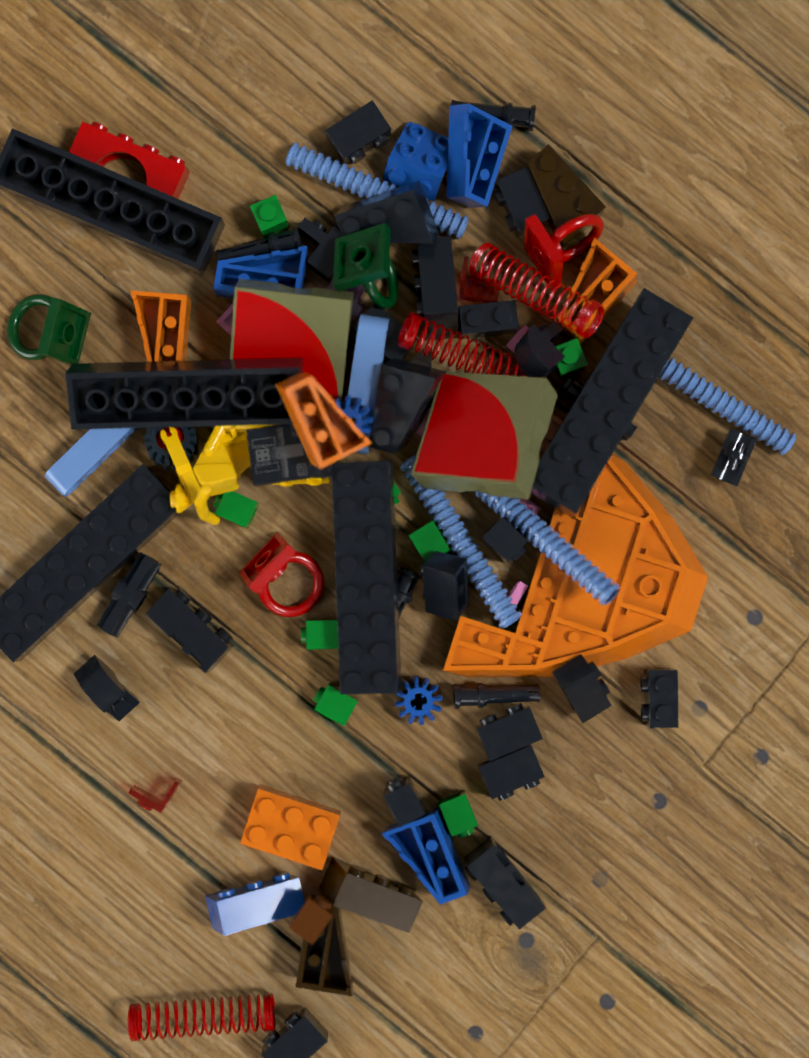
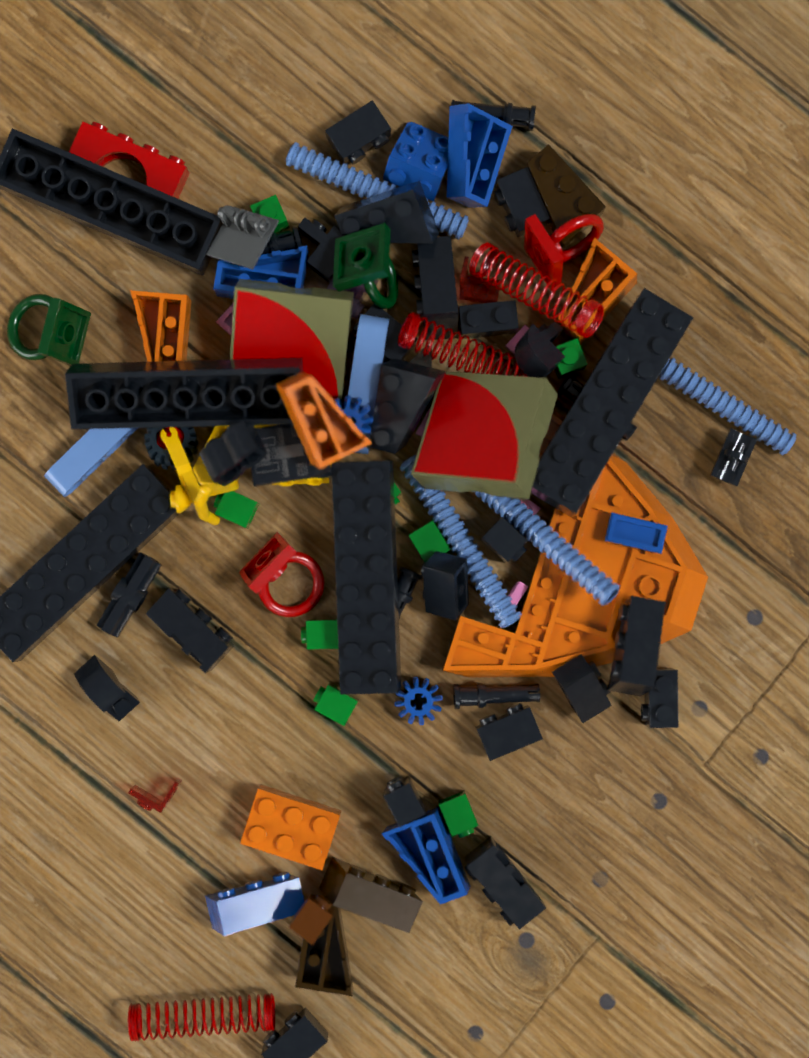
(233, 452): none -> black brick
(241, 236): none -> dark grey hinge
(511, 772): black brick -> none
(636, 533): none -> blue tile
(637, 646): none -> black wedge

